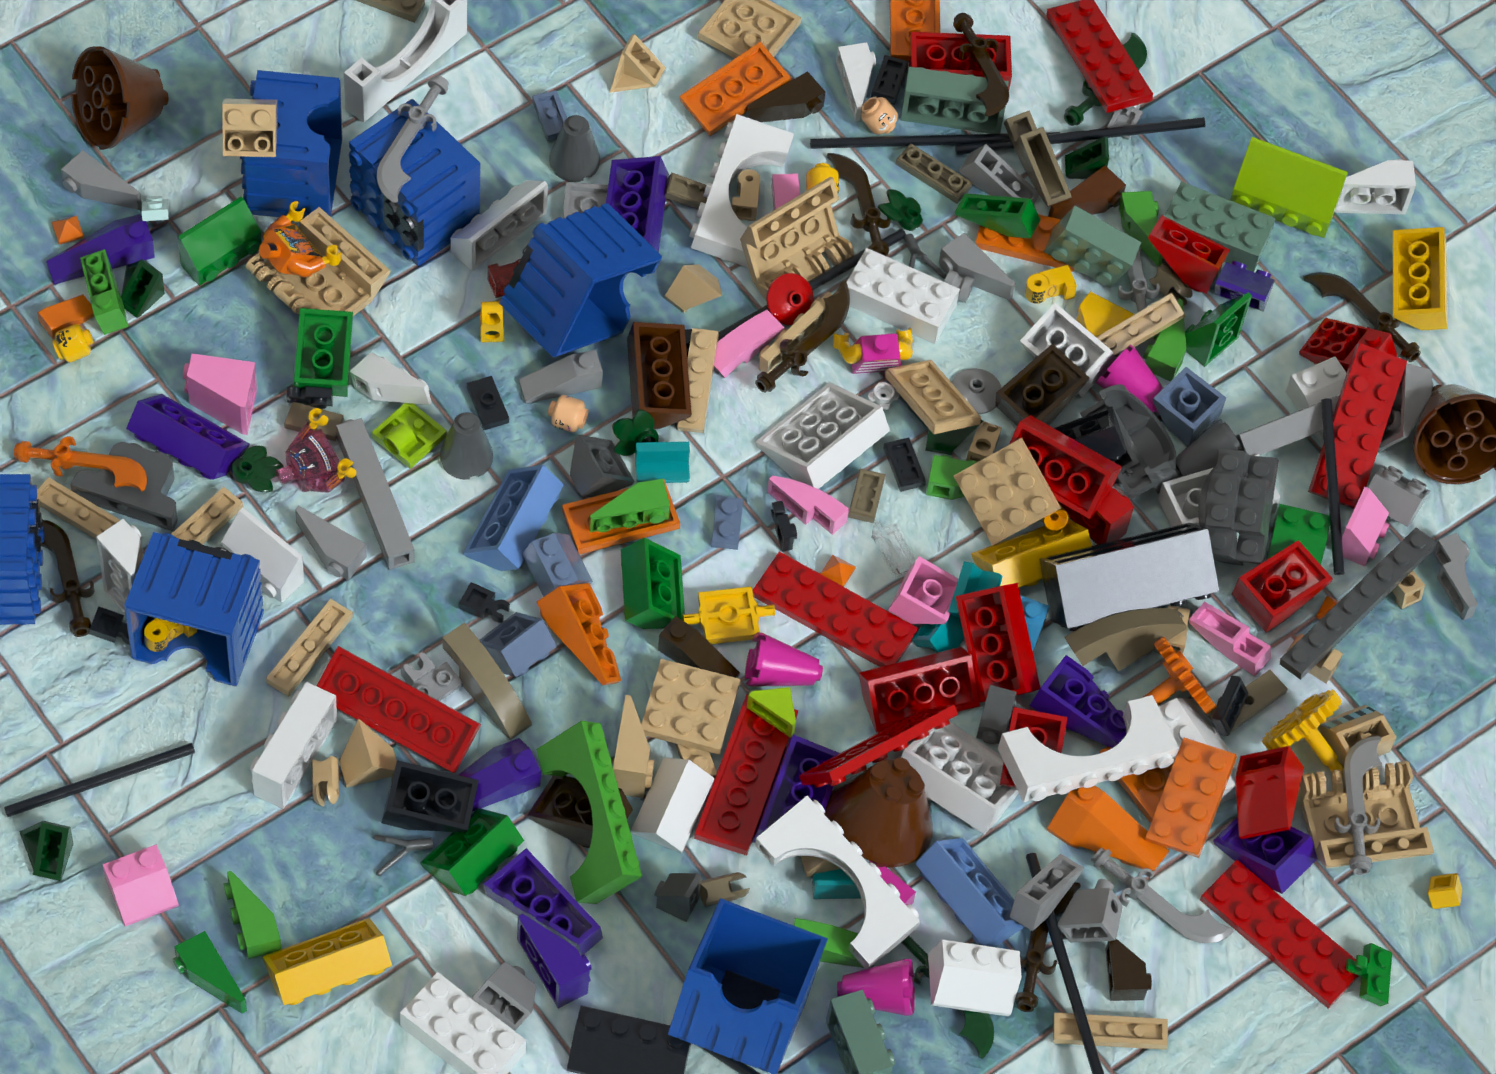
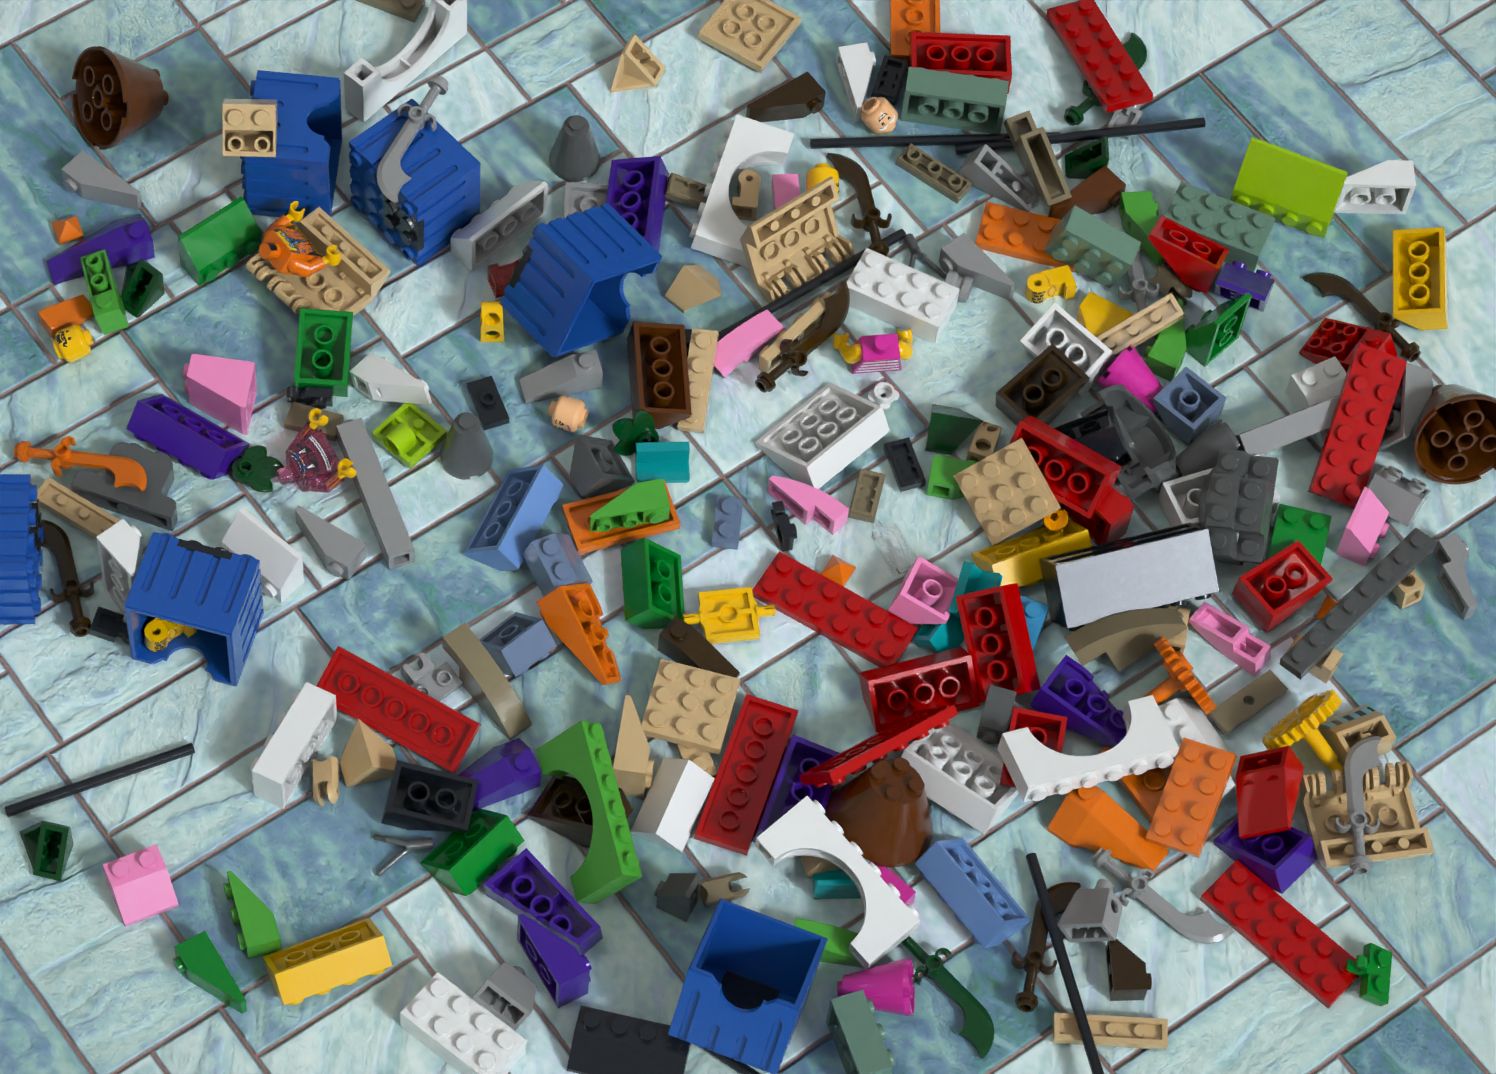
(155, 209): light aqua plate -> none
(210, 517): tan plate -> none
(309, 647): tan plate -> none
(480, 601): black plate -> none
(550, 113): sand blue plate -> none
(734, 87): orange plate -> none
(775, 708): lime slope -> none
(780, 297): red dish -> none
(780, 664): dark pink cone -> none
(902, 209): dark green plate -> none
(932, 397): tan tile -> none
(974, 977): white slope -> none
(982, 398): light grey dish -> none
(997, 93): dark brown sword -> none
(1001, 214): green slope -> none
(1044, 892): light grey slope -> none
(1230, 705): black plate -> none
(1332, 486): black piece -> none
(1445, 891): yellow slope -> none

